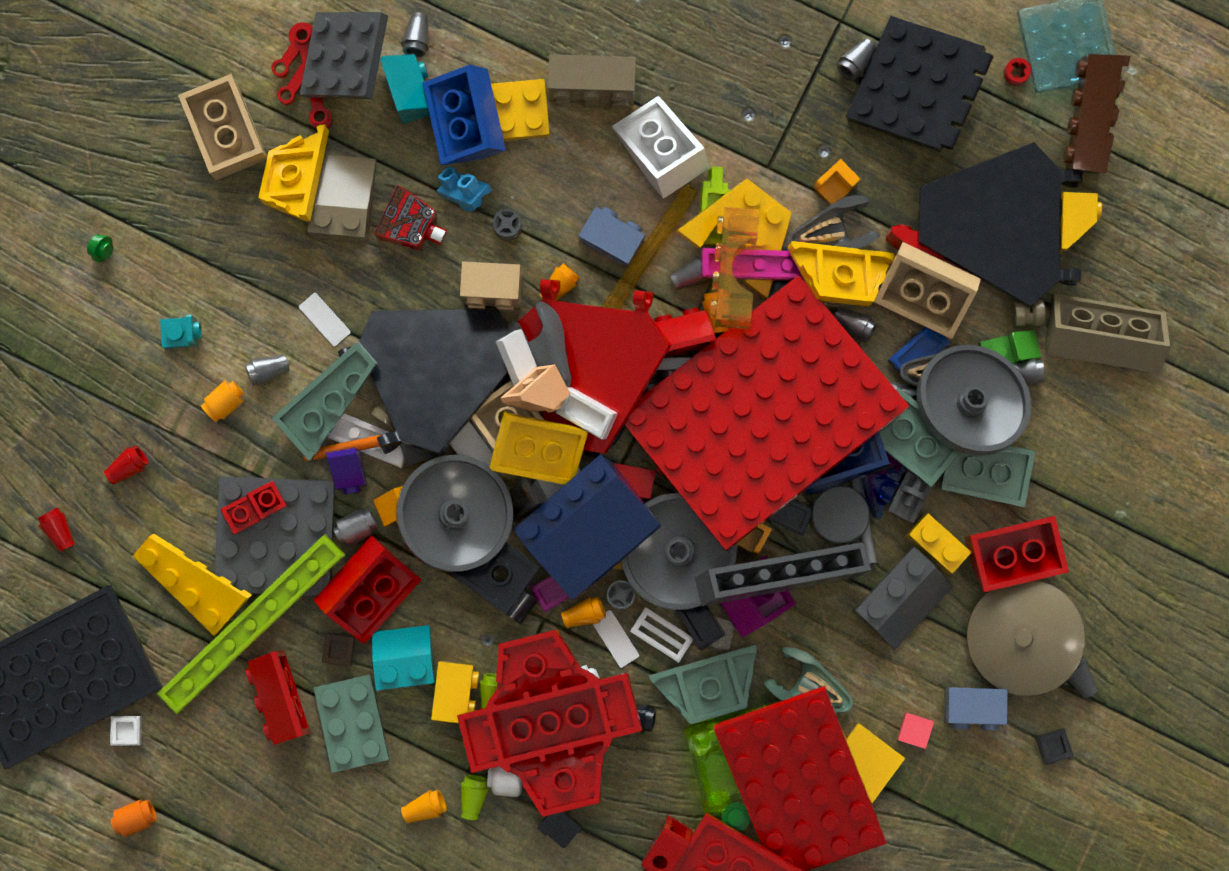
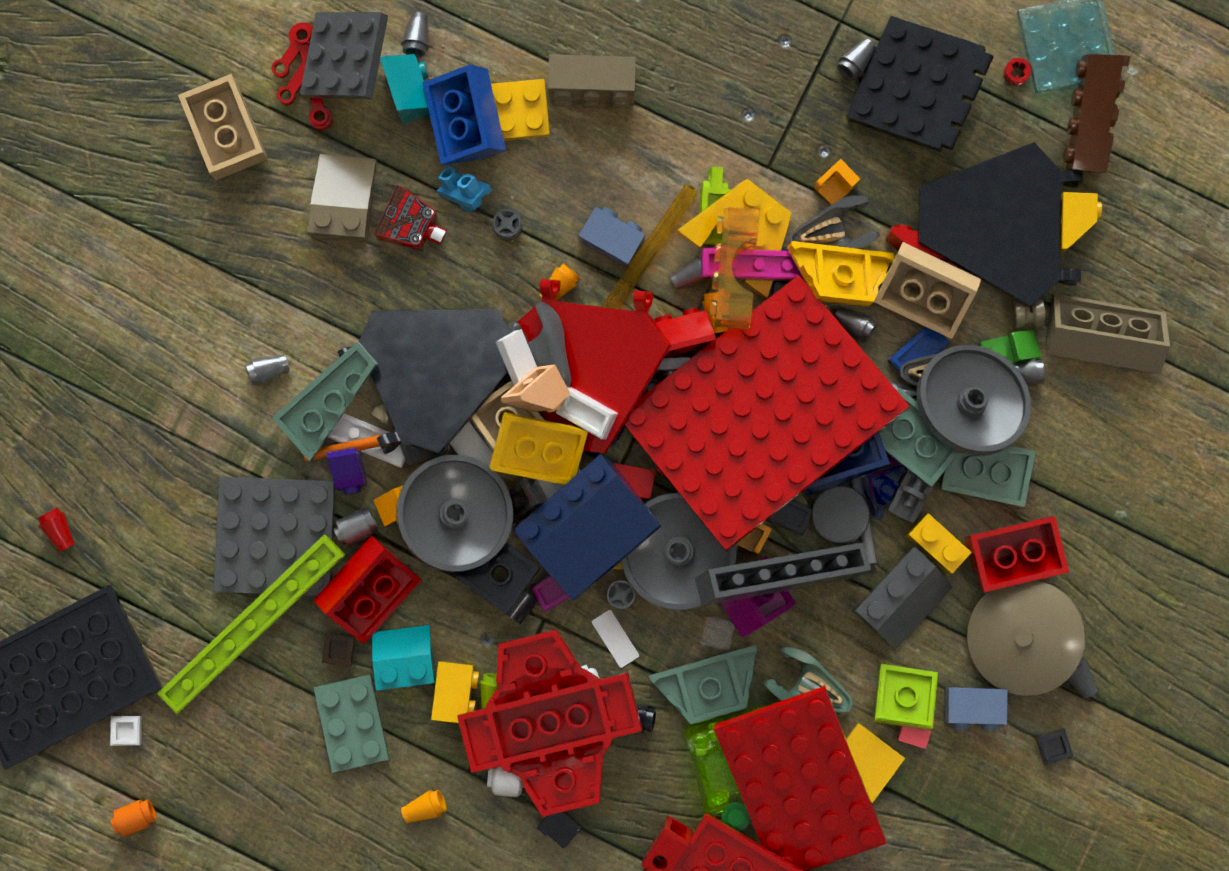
(100, 247): green plate -> none
(127, 464): red cone -> none
(180, 332): teal bracket -> none
(202, 593): yellow wing -> none
(223, 400): light orange brick -> none
(253, 508): red slope -> none
(277, 697): red slope -> none
(294, 174): yellow wing -> none
(324, 319): white sticker -> none
(473, 795): lime cone -> none
(491, 285): tan brick -> none
(584, 613): light orange cone -> none
(662, 146): white slope -> none
(682, 648): white tile -> none
(701, 625): black tile -> none
(905, 697): none -> lime tile

